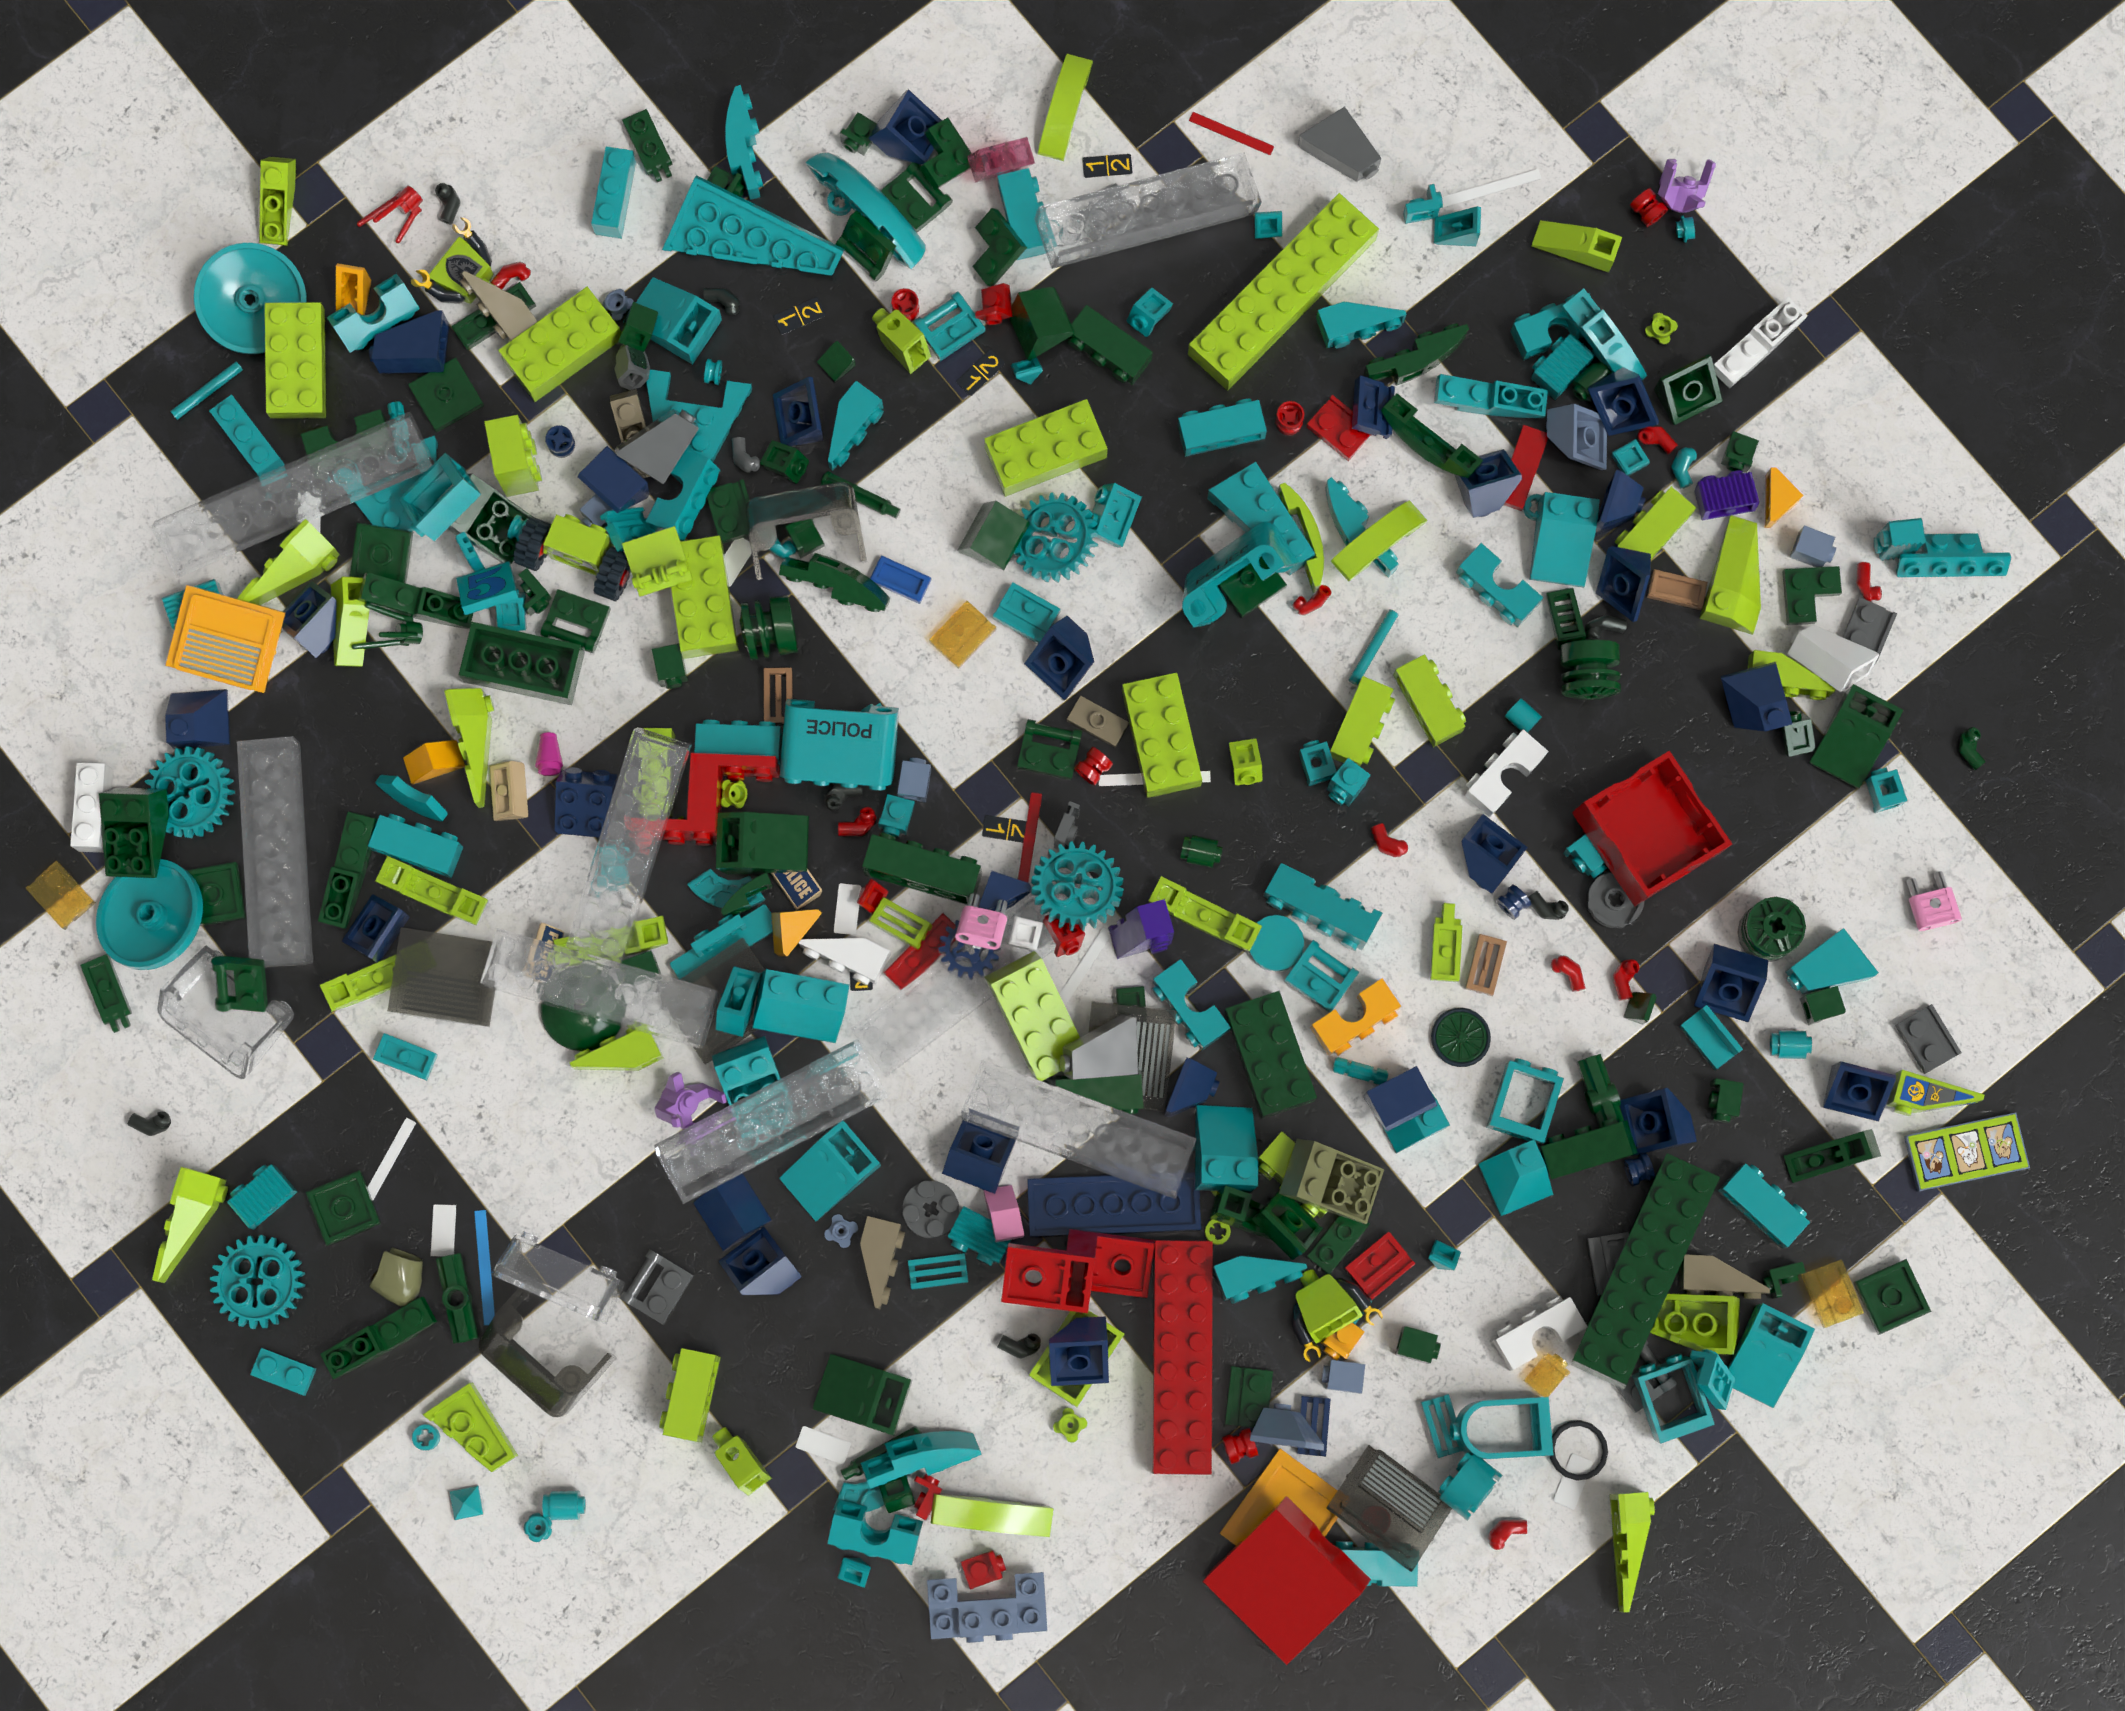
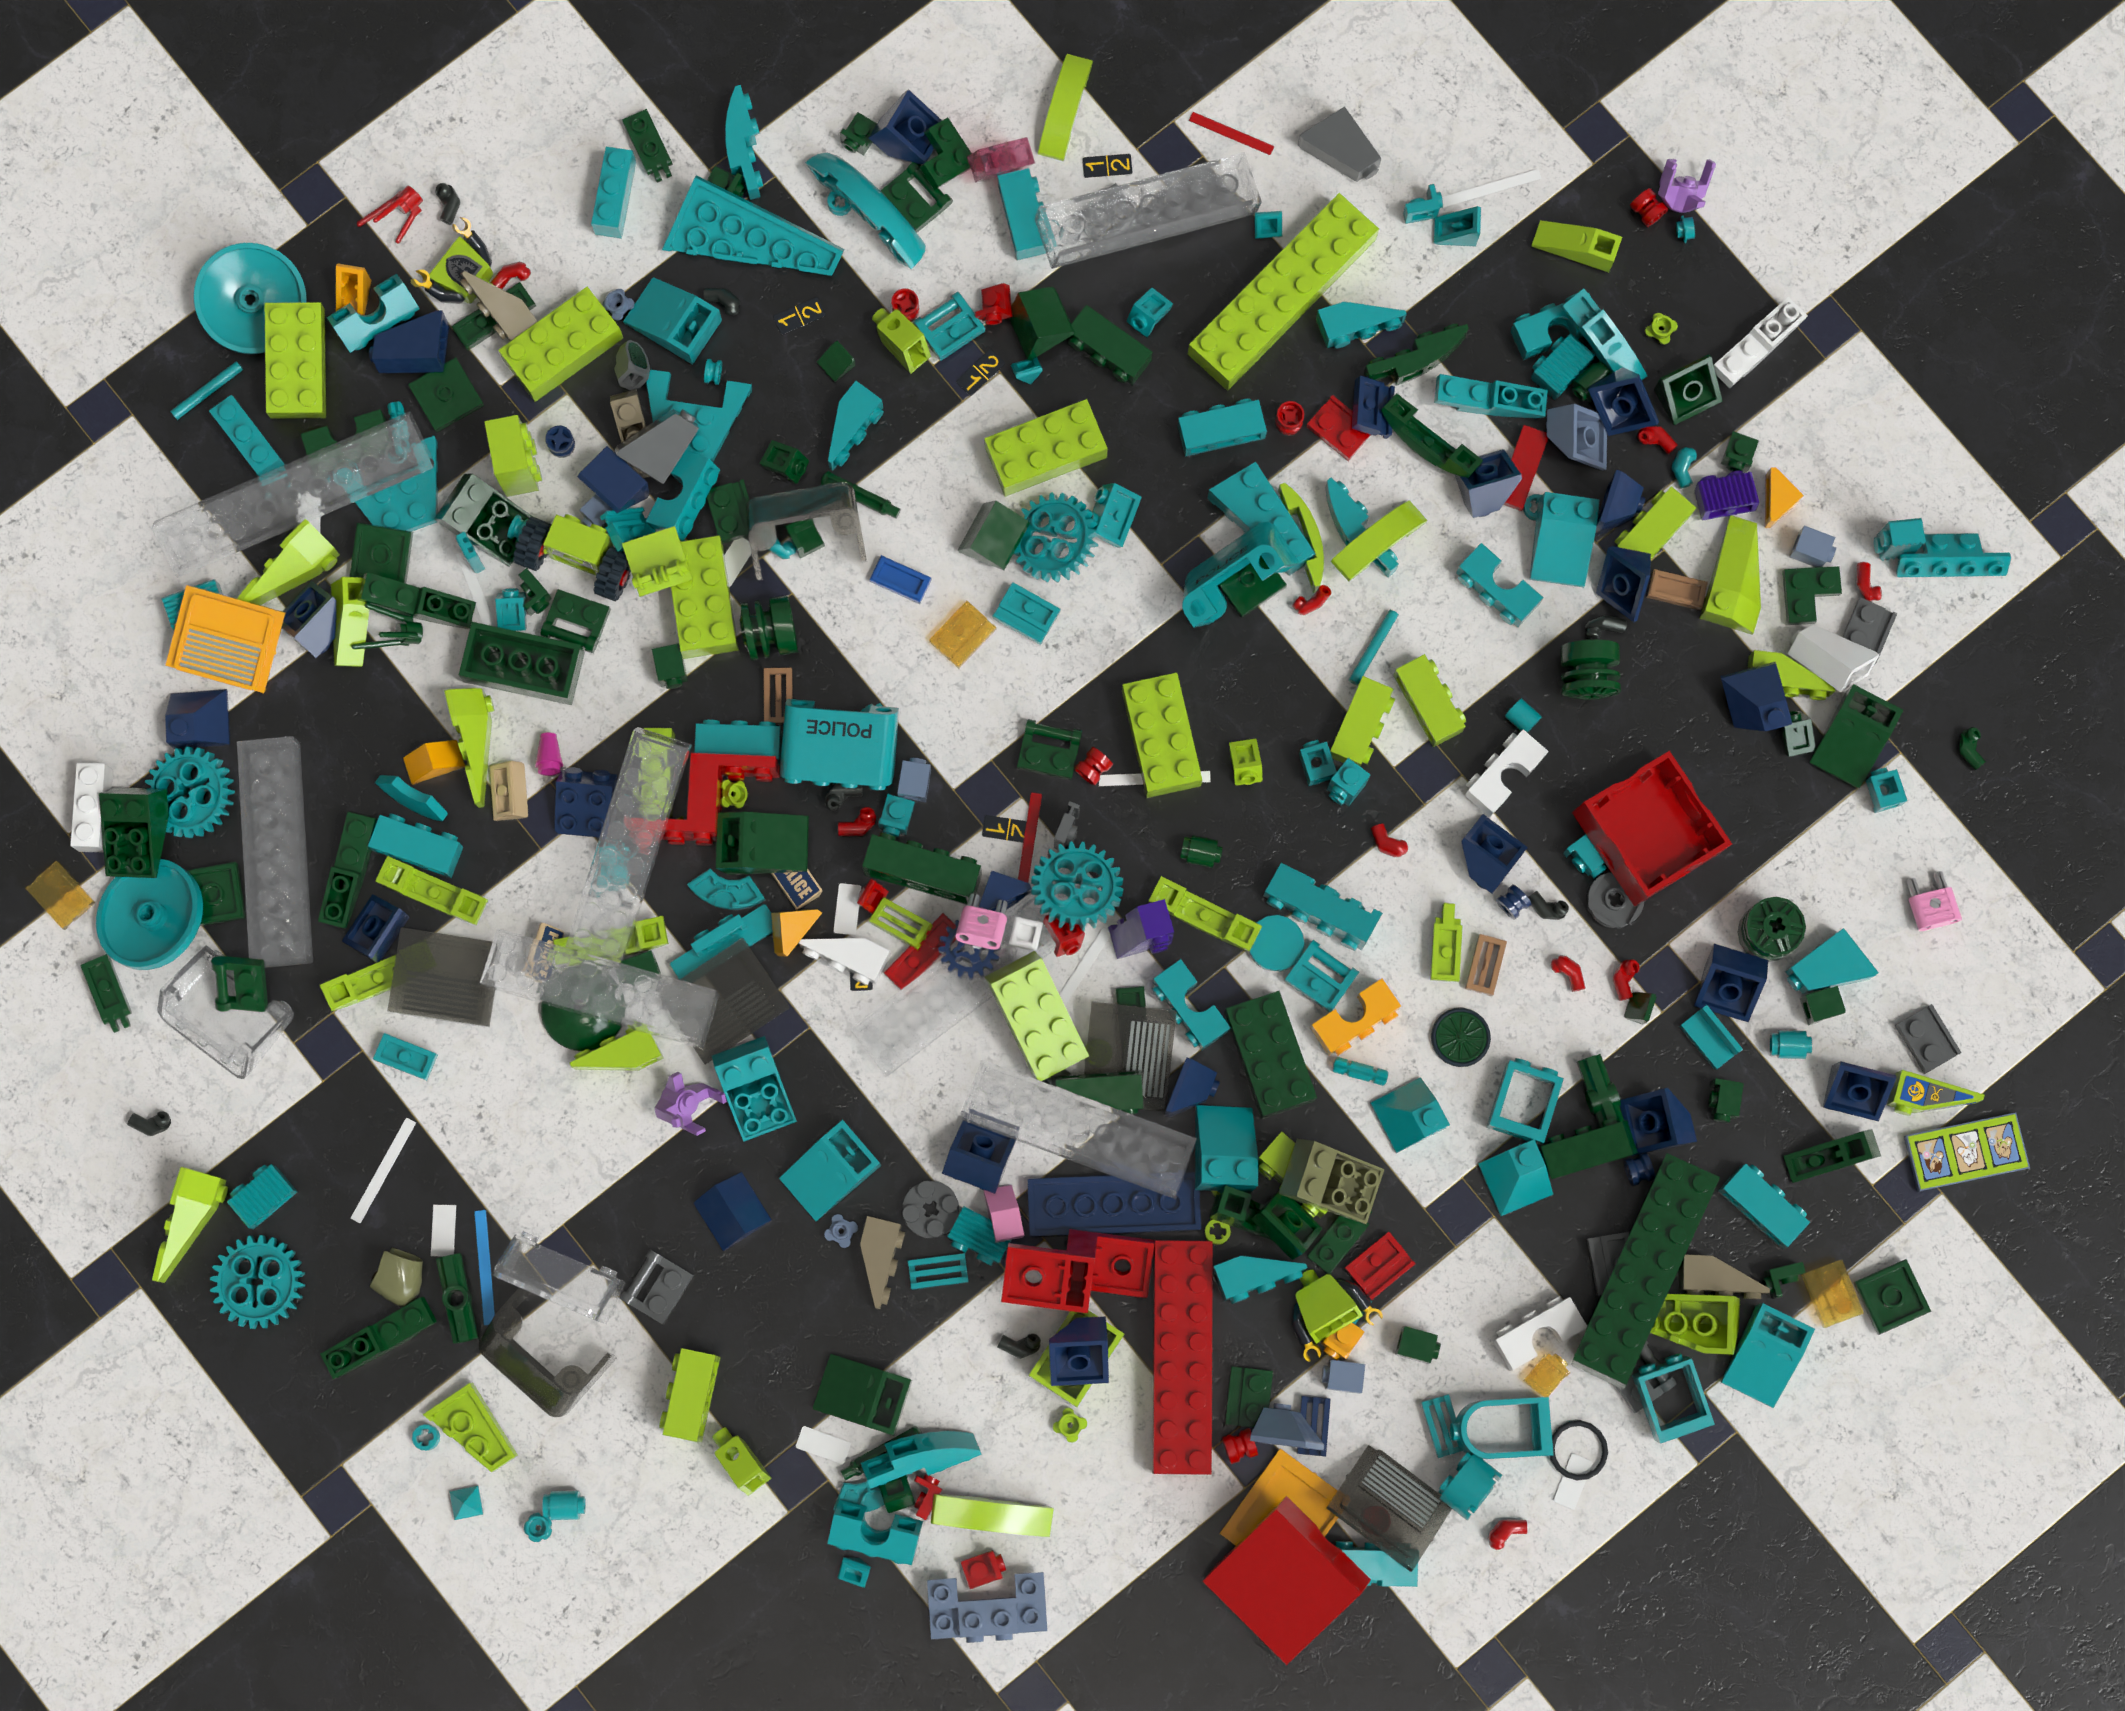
(276, 199): lime slope -> none
(283, 1371): teal plate -> none
(343, 1208): dark green plate -> none
(430, 488): teal window -> none
(487, 588): teal tile -> none
(638, 326): dark green panel -> none
(737, 1001): teal slope -> none
(738, 902): dark green slope -> none
(741, 458): dark grey arm -> none
(760, 1266): dark blue slope -> none
(770, 1121): clear brick -> none
(798, 414): dark blue slope -> none
(800, 1006): teal slope -> none
(848, 584): dark green slope -> none
(869, 240): dark green plate -> none
(1003, 248): dark green plate -> none
(1062, 657): dark blue slope -> none
(1097, 721): dark tan plate -> none
(1104, 1051): slope -> none
(1400, 1099): dark blue slope -> none
(1444, 1256): teal slope -> none
(1567, 633): dark green slope -> none
(1630, 458): teal tile -> none
(1630, 1530): lime wedge -> none
(1713, 1377): teal bracket -> none

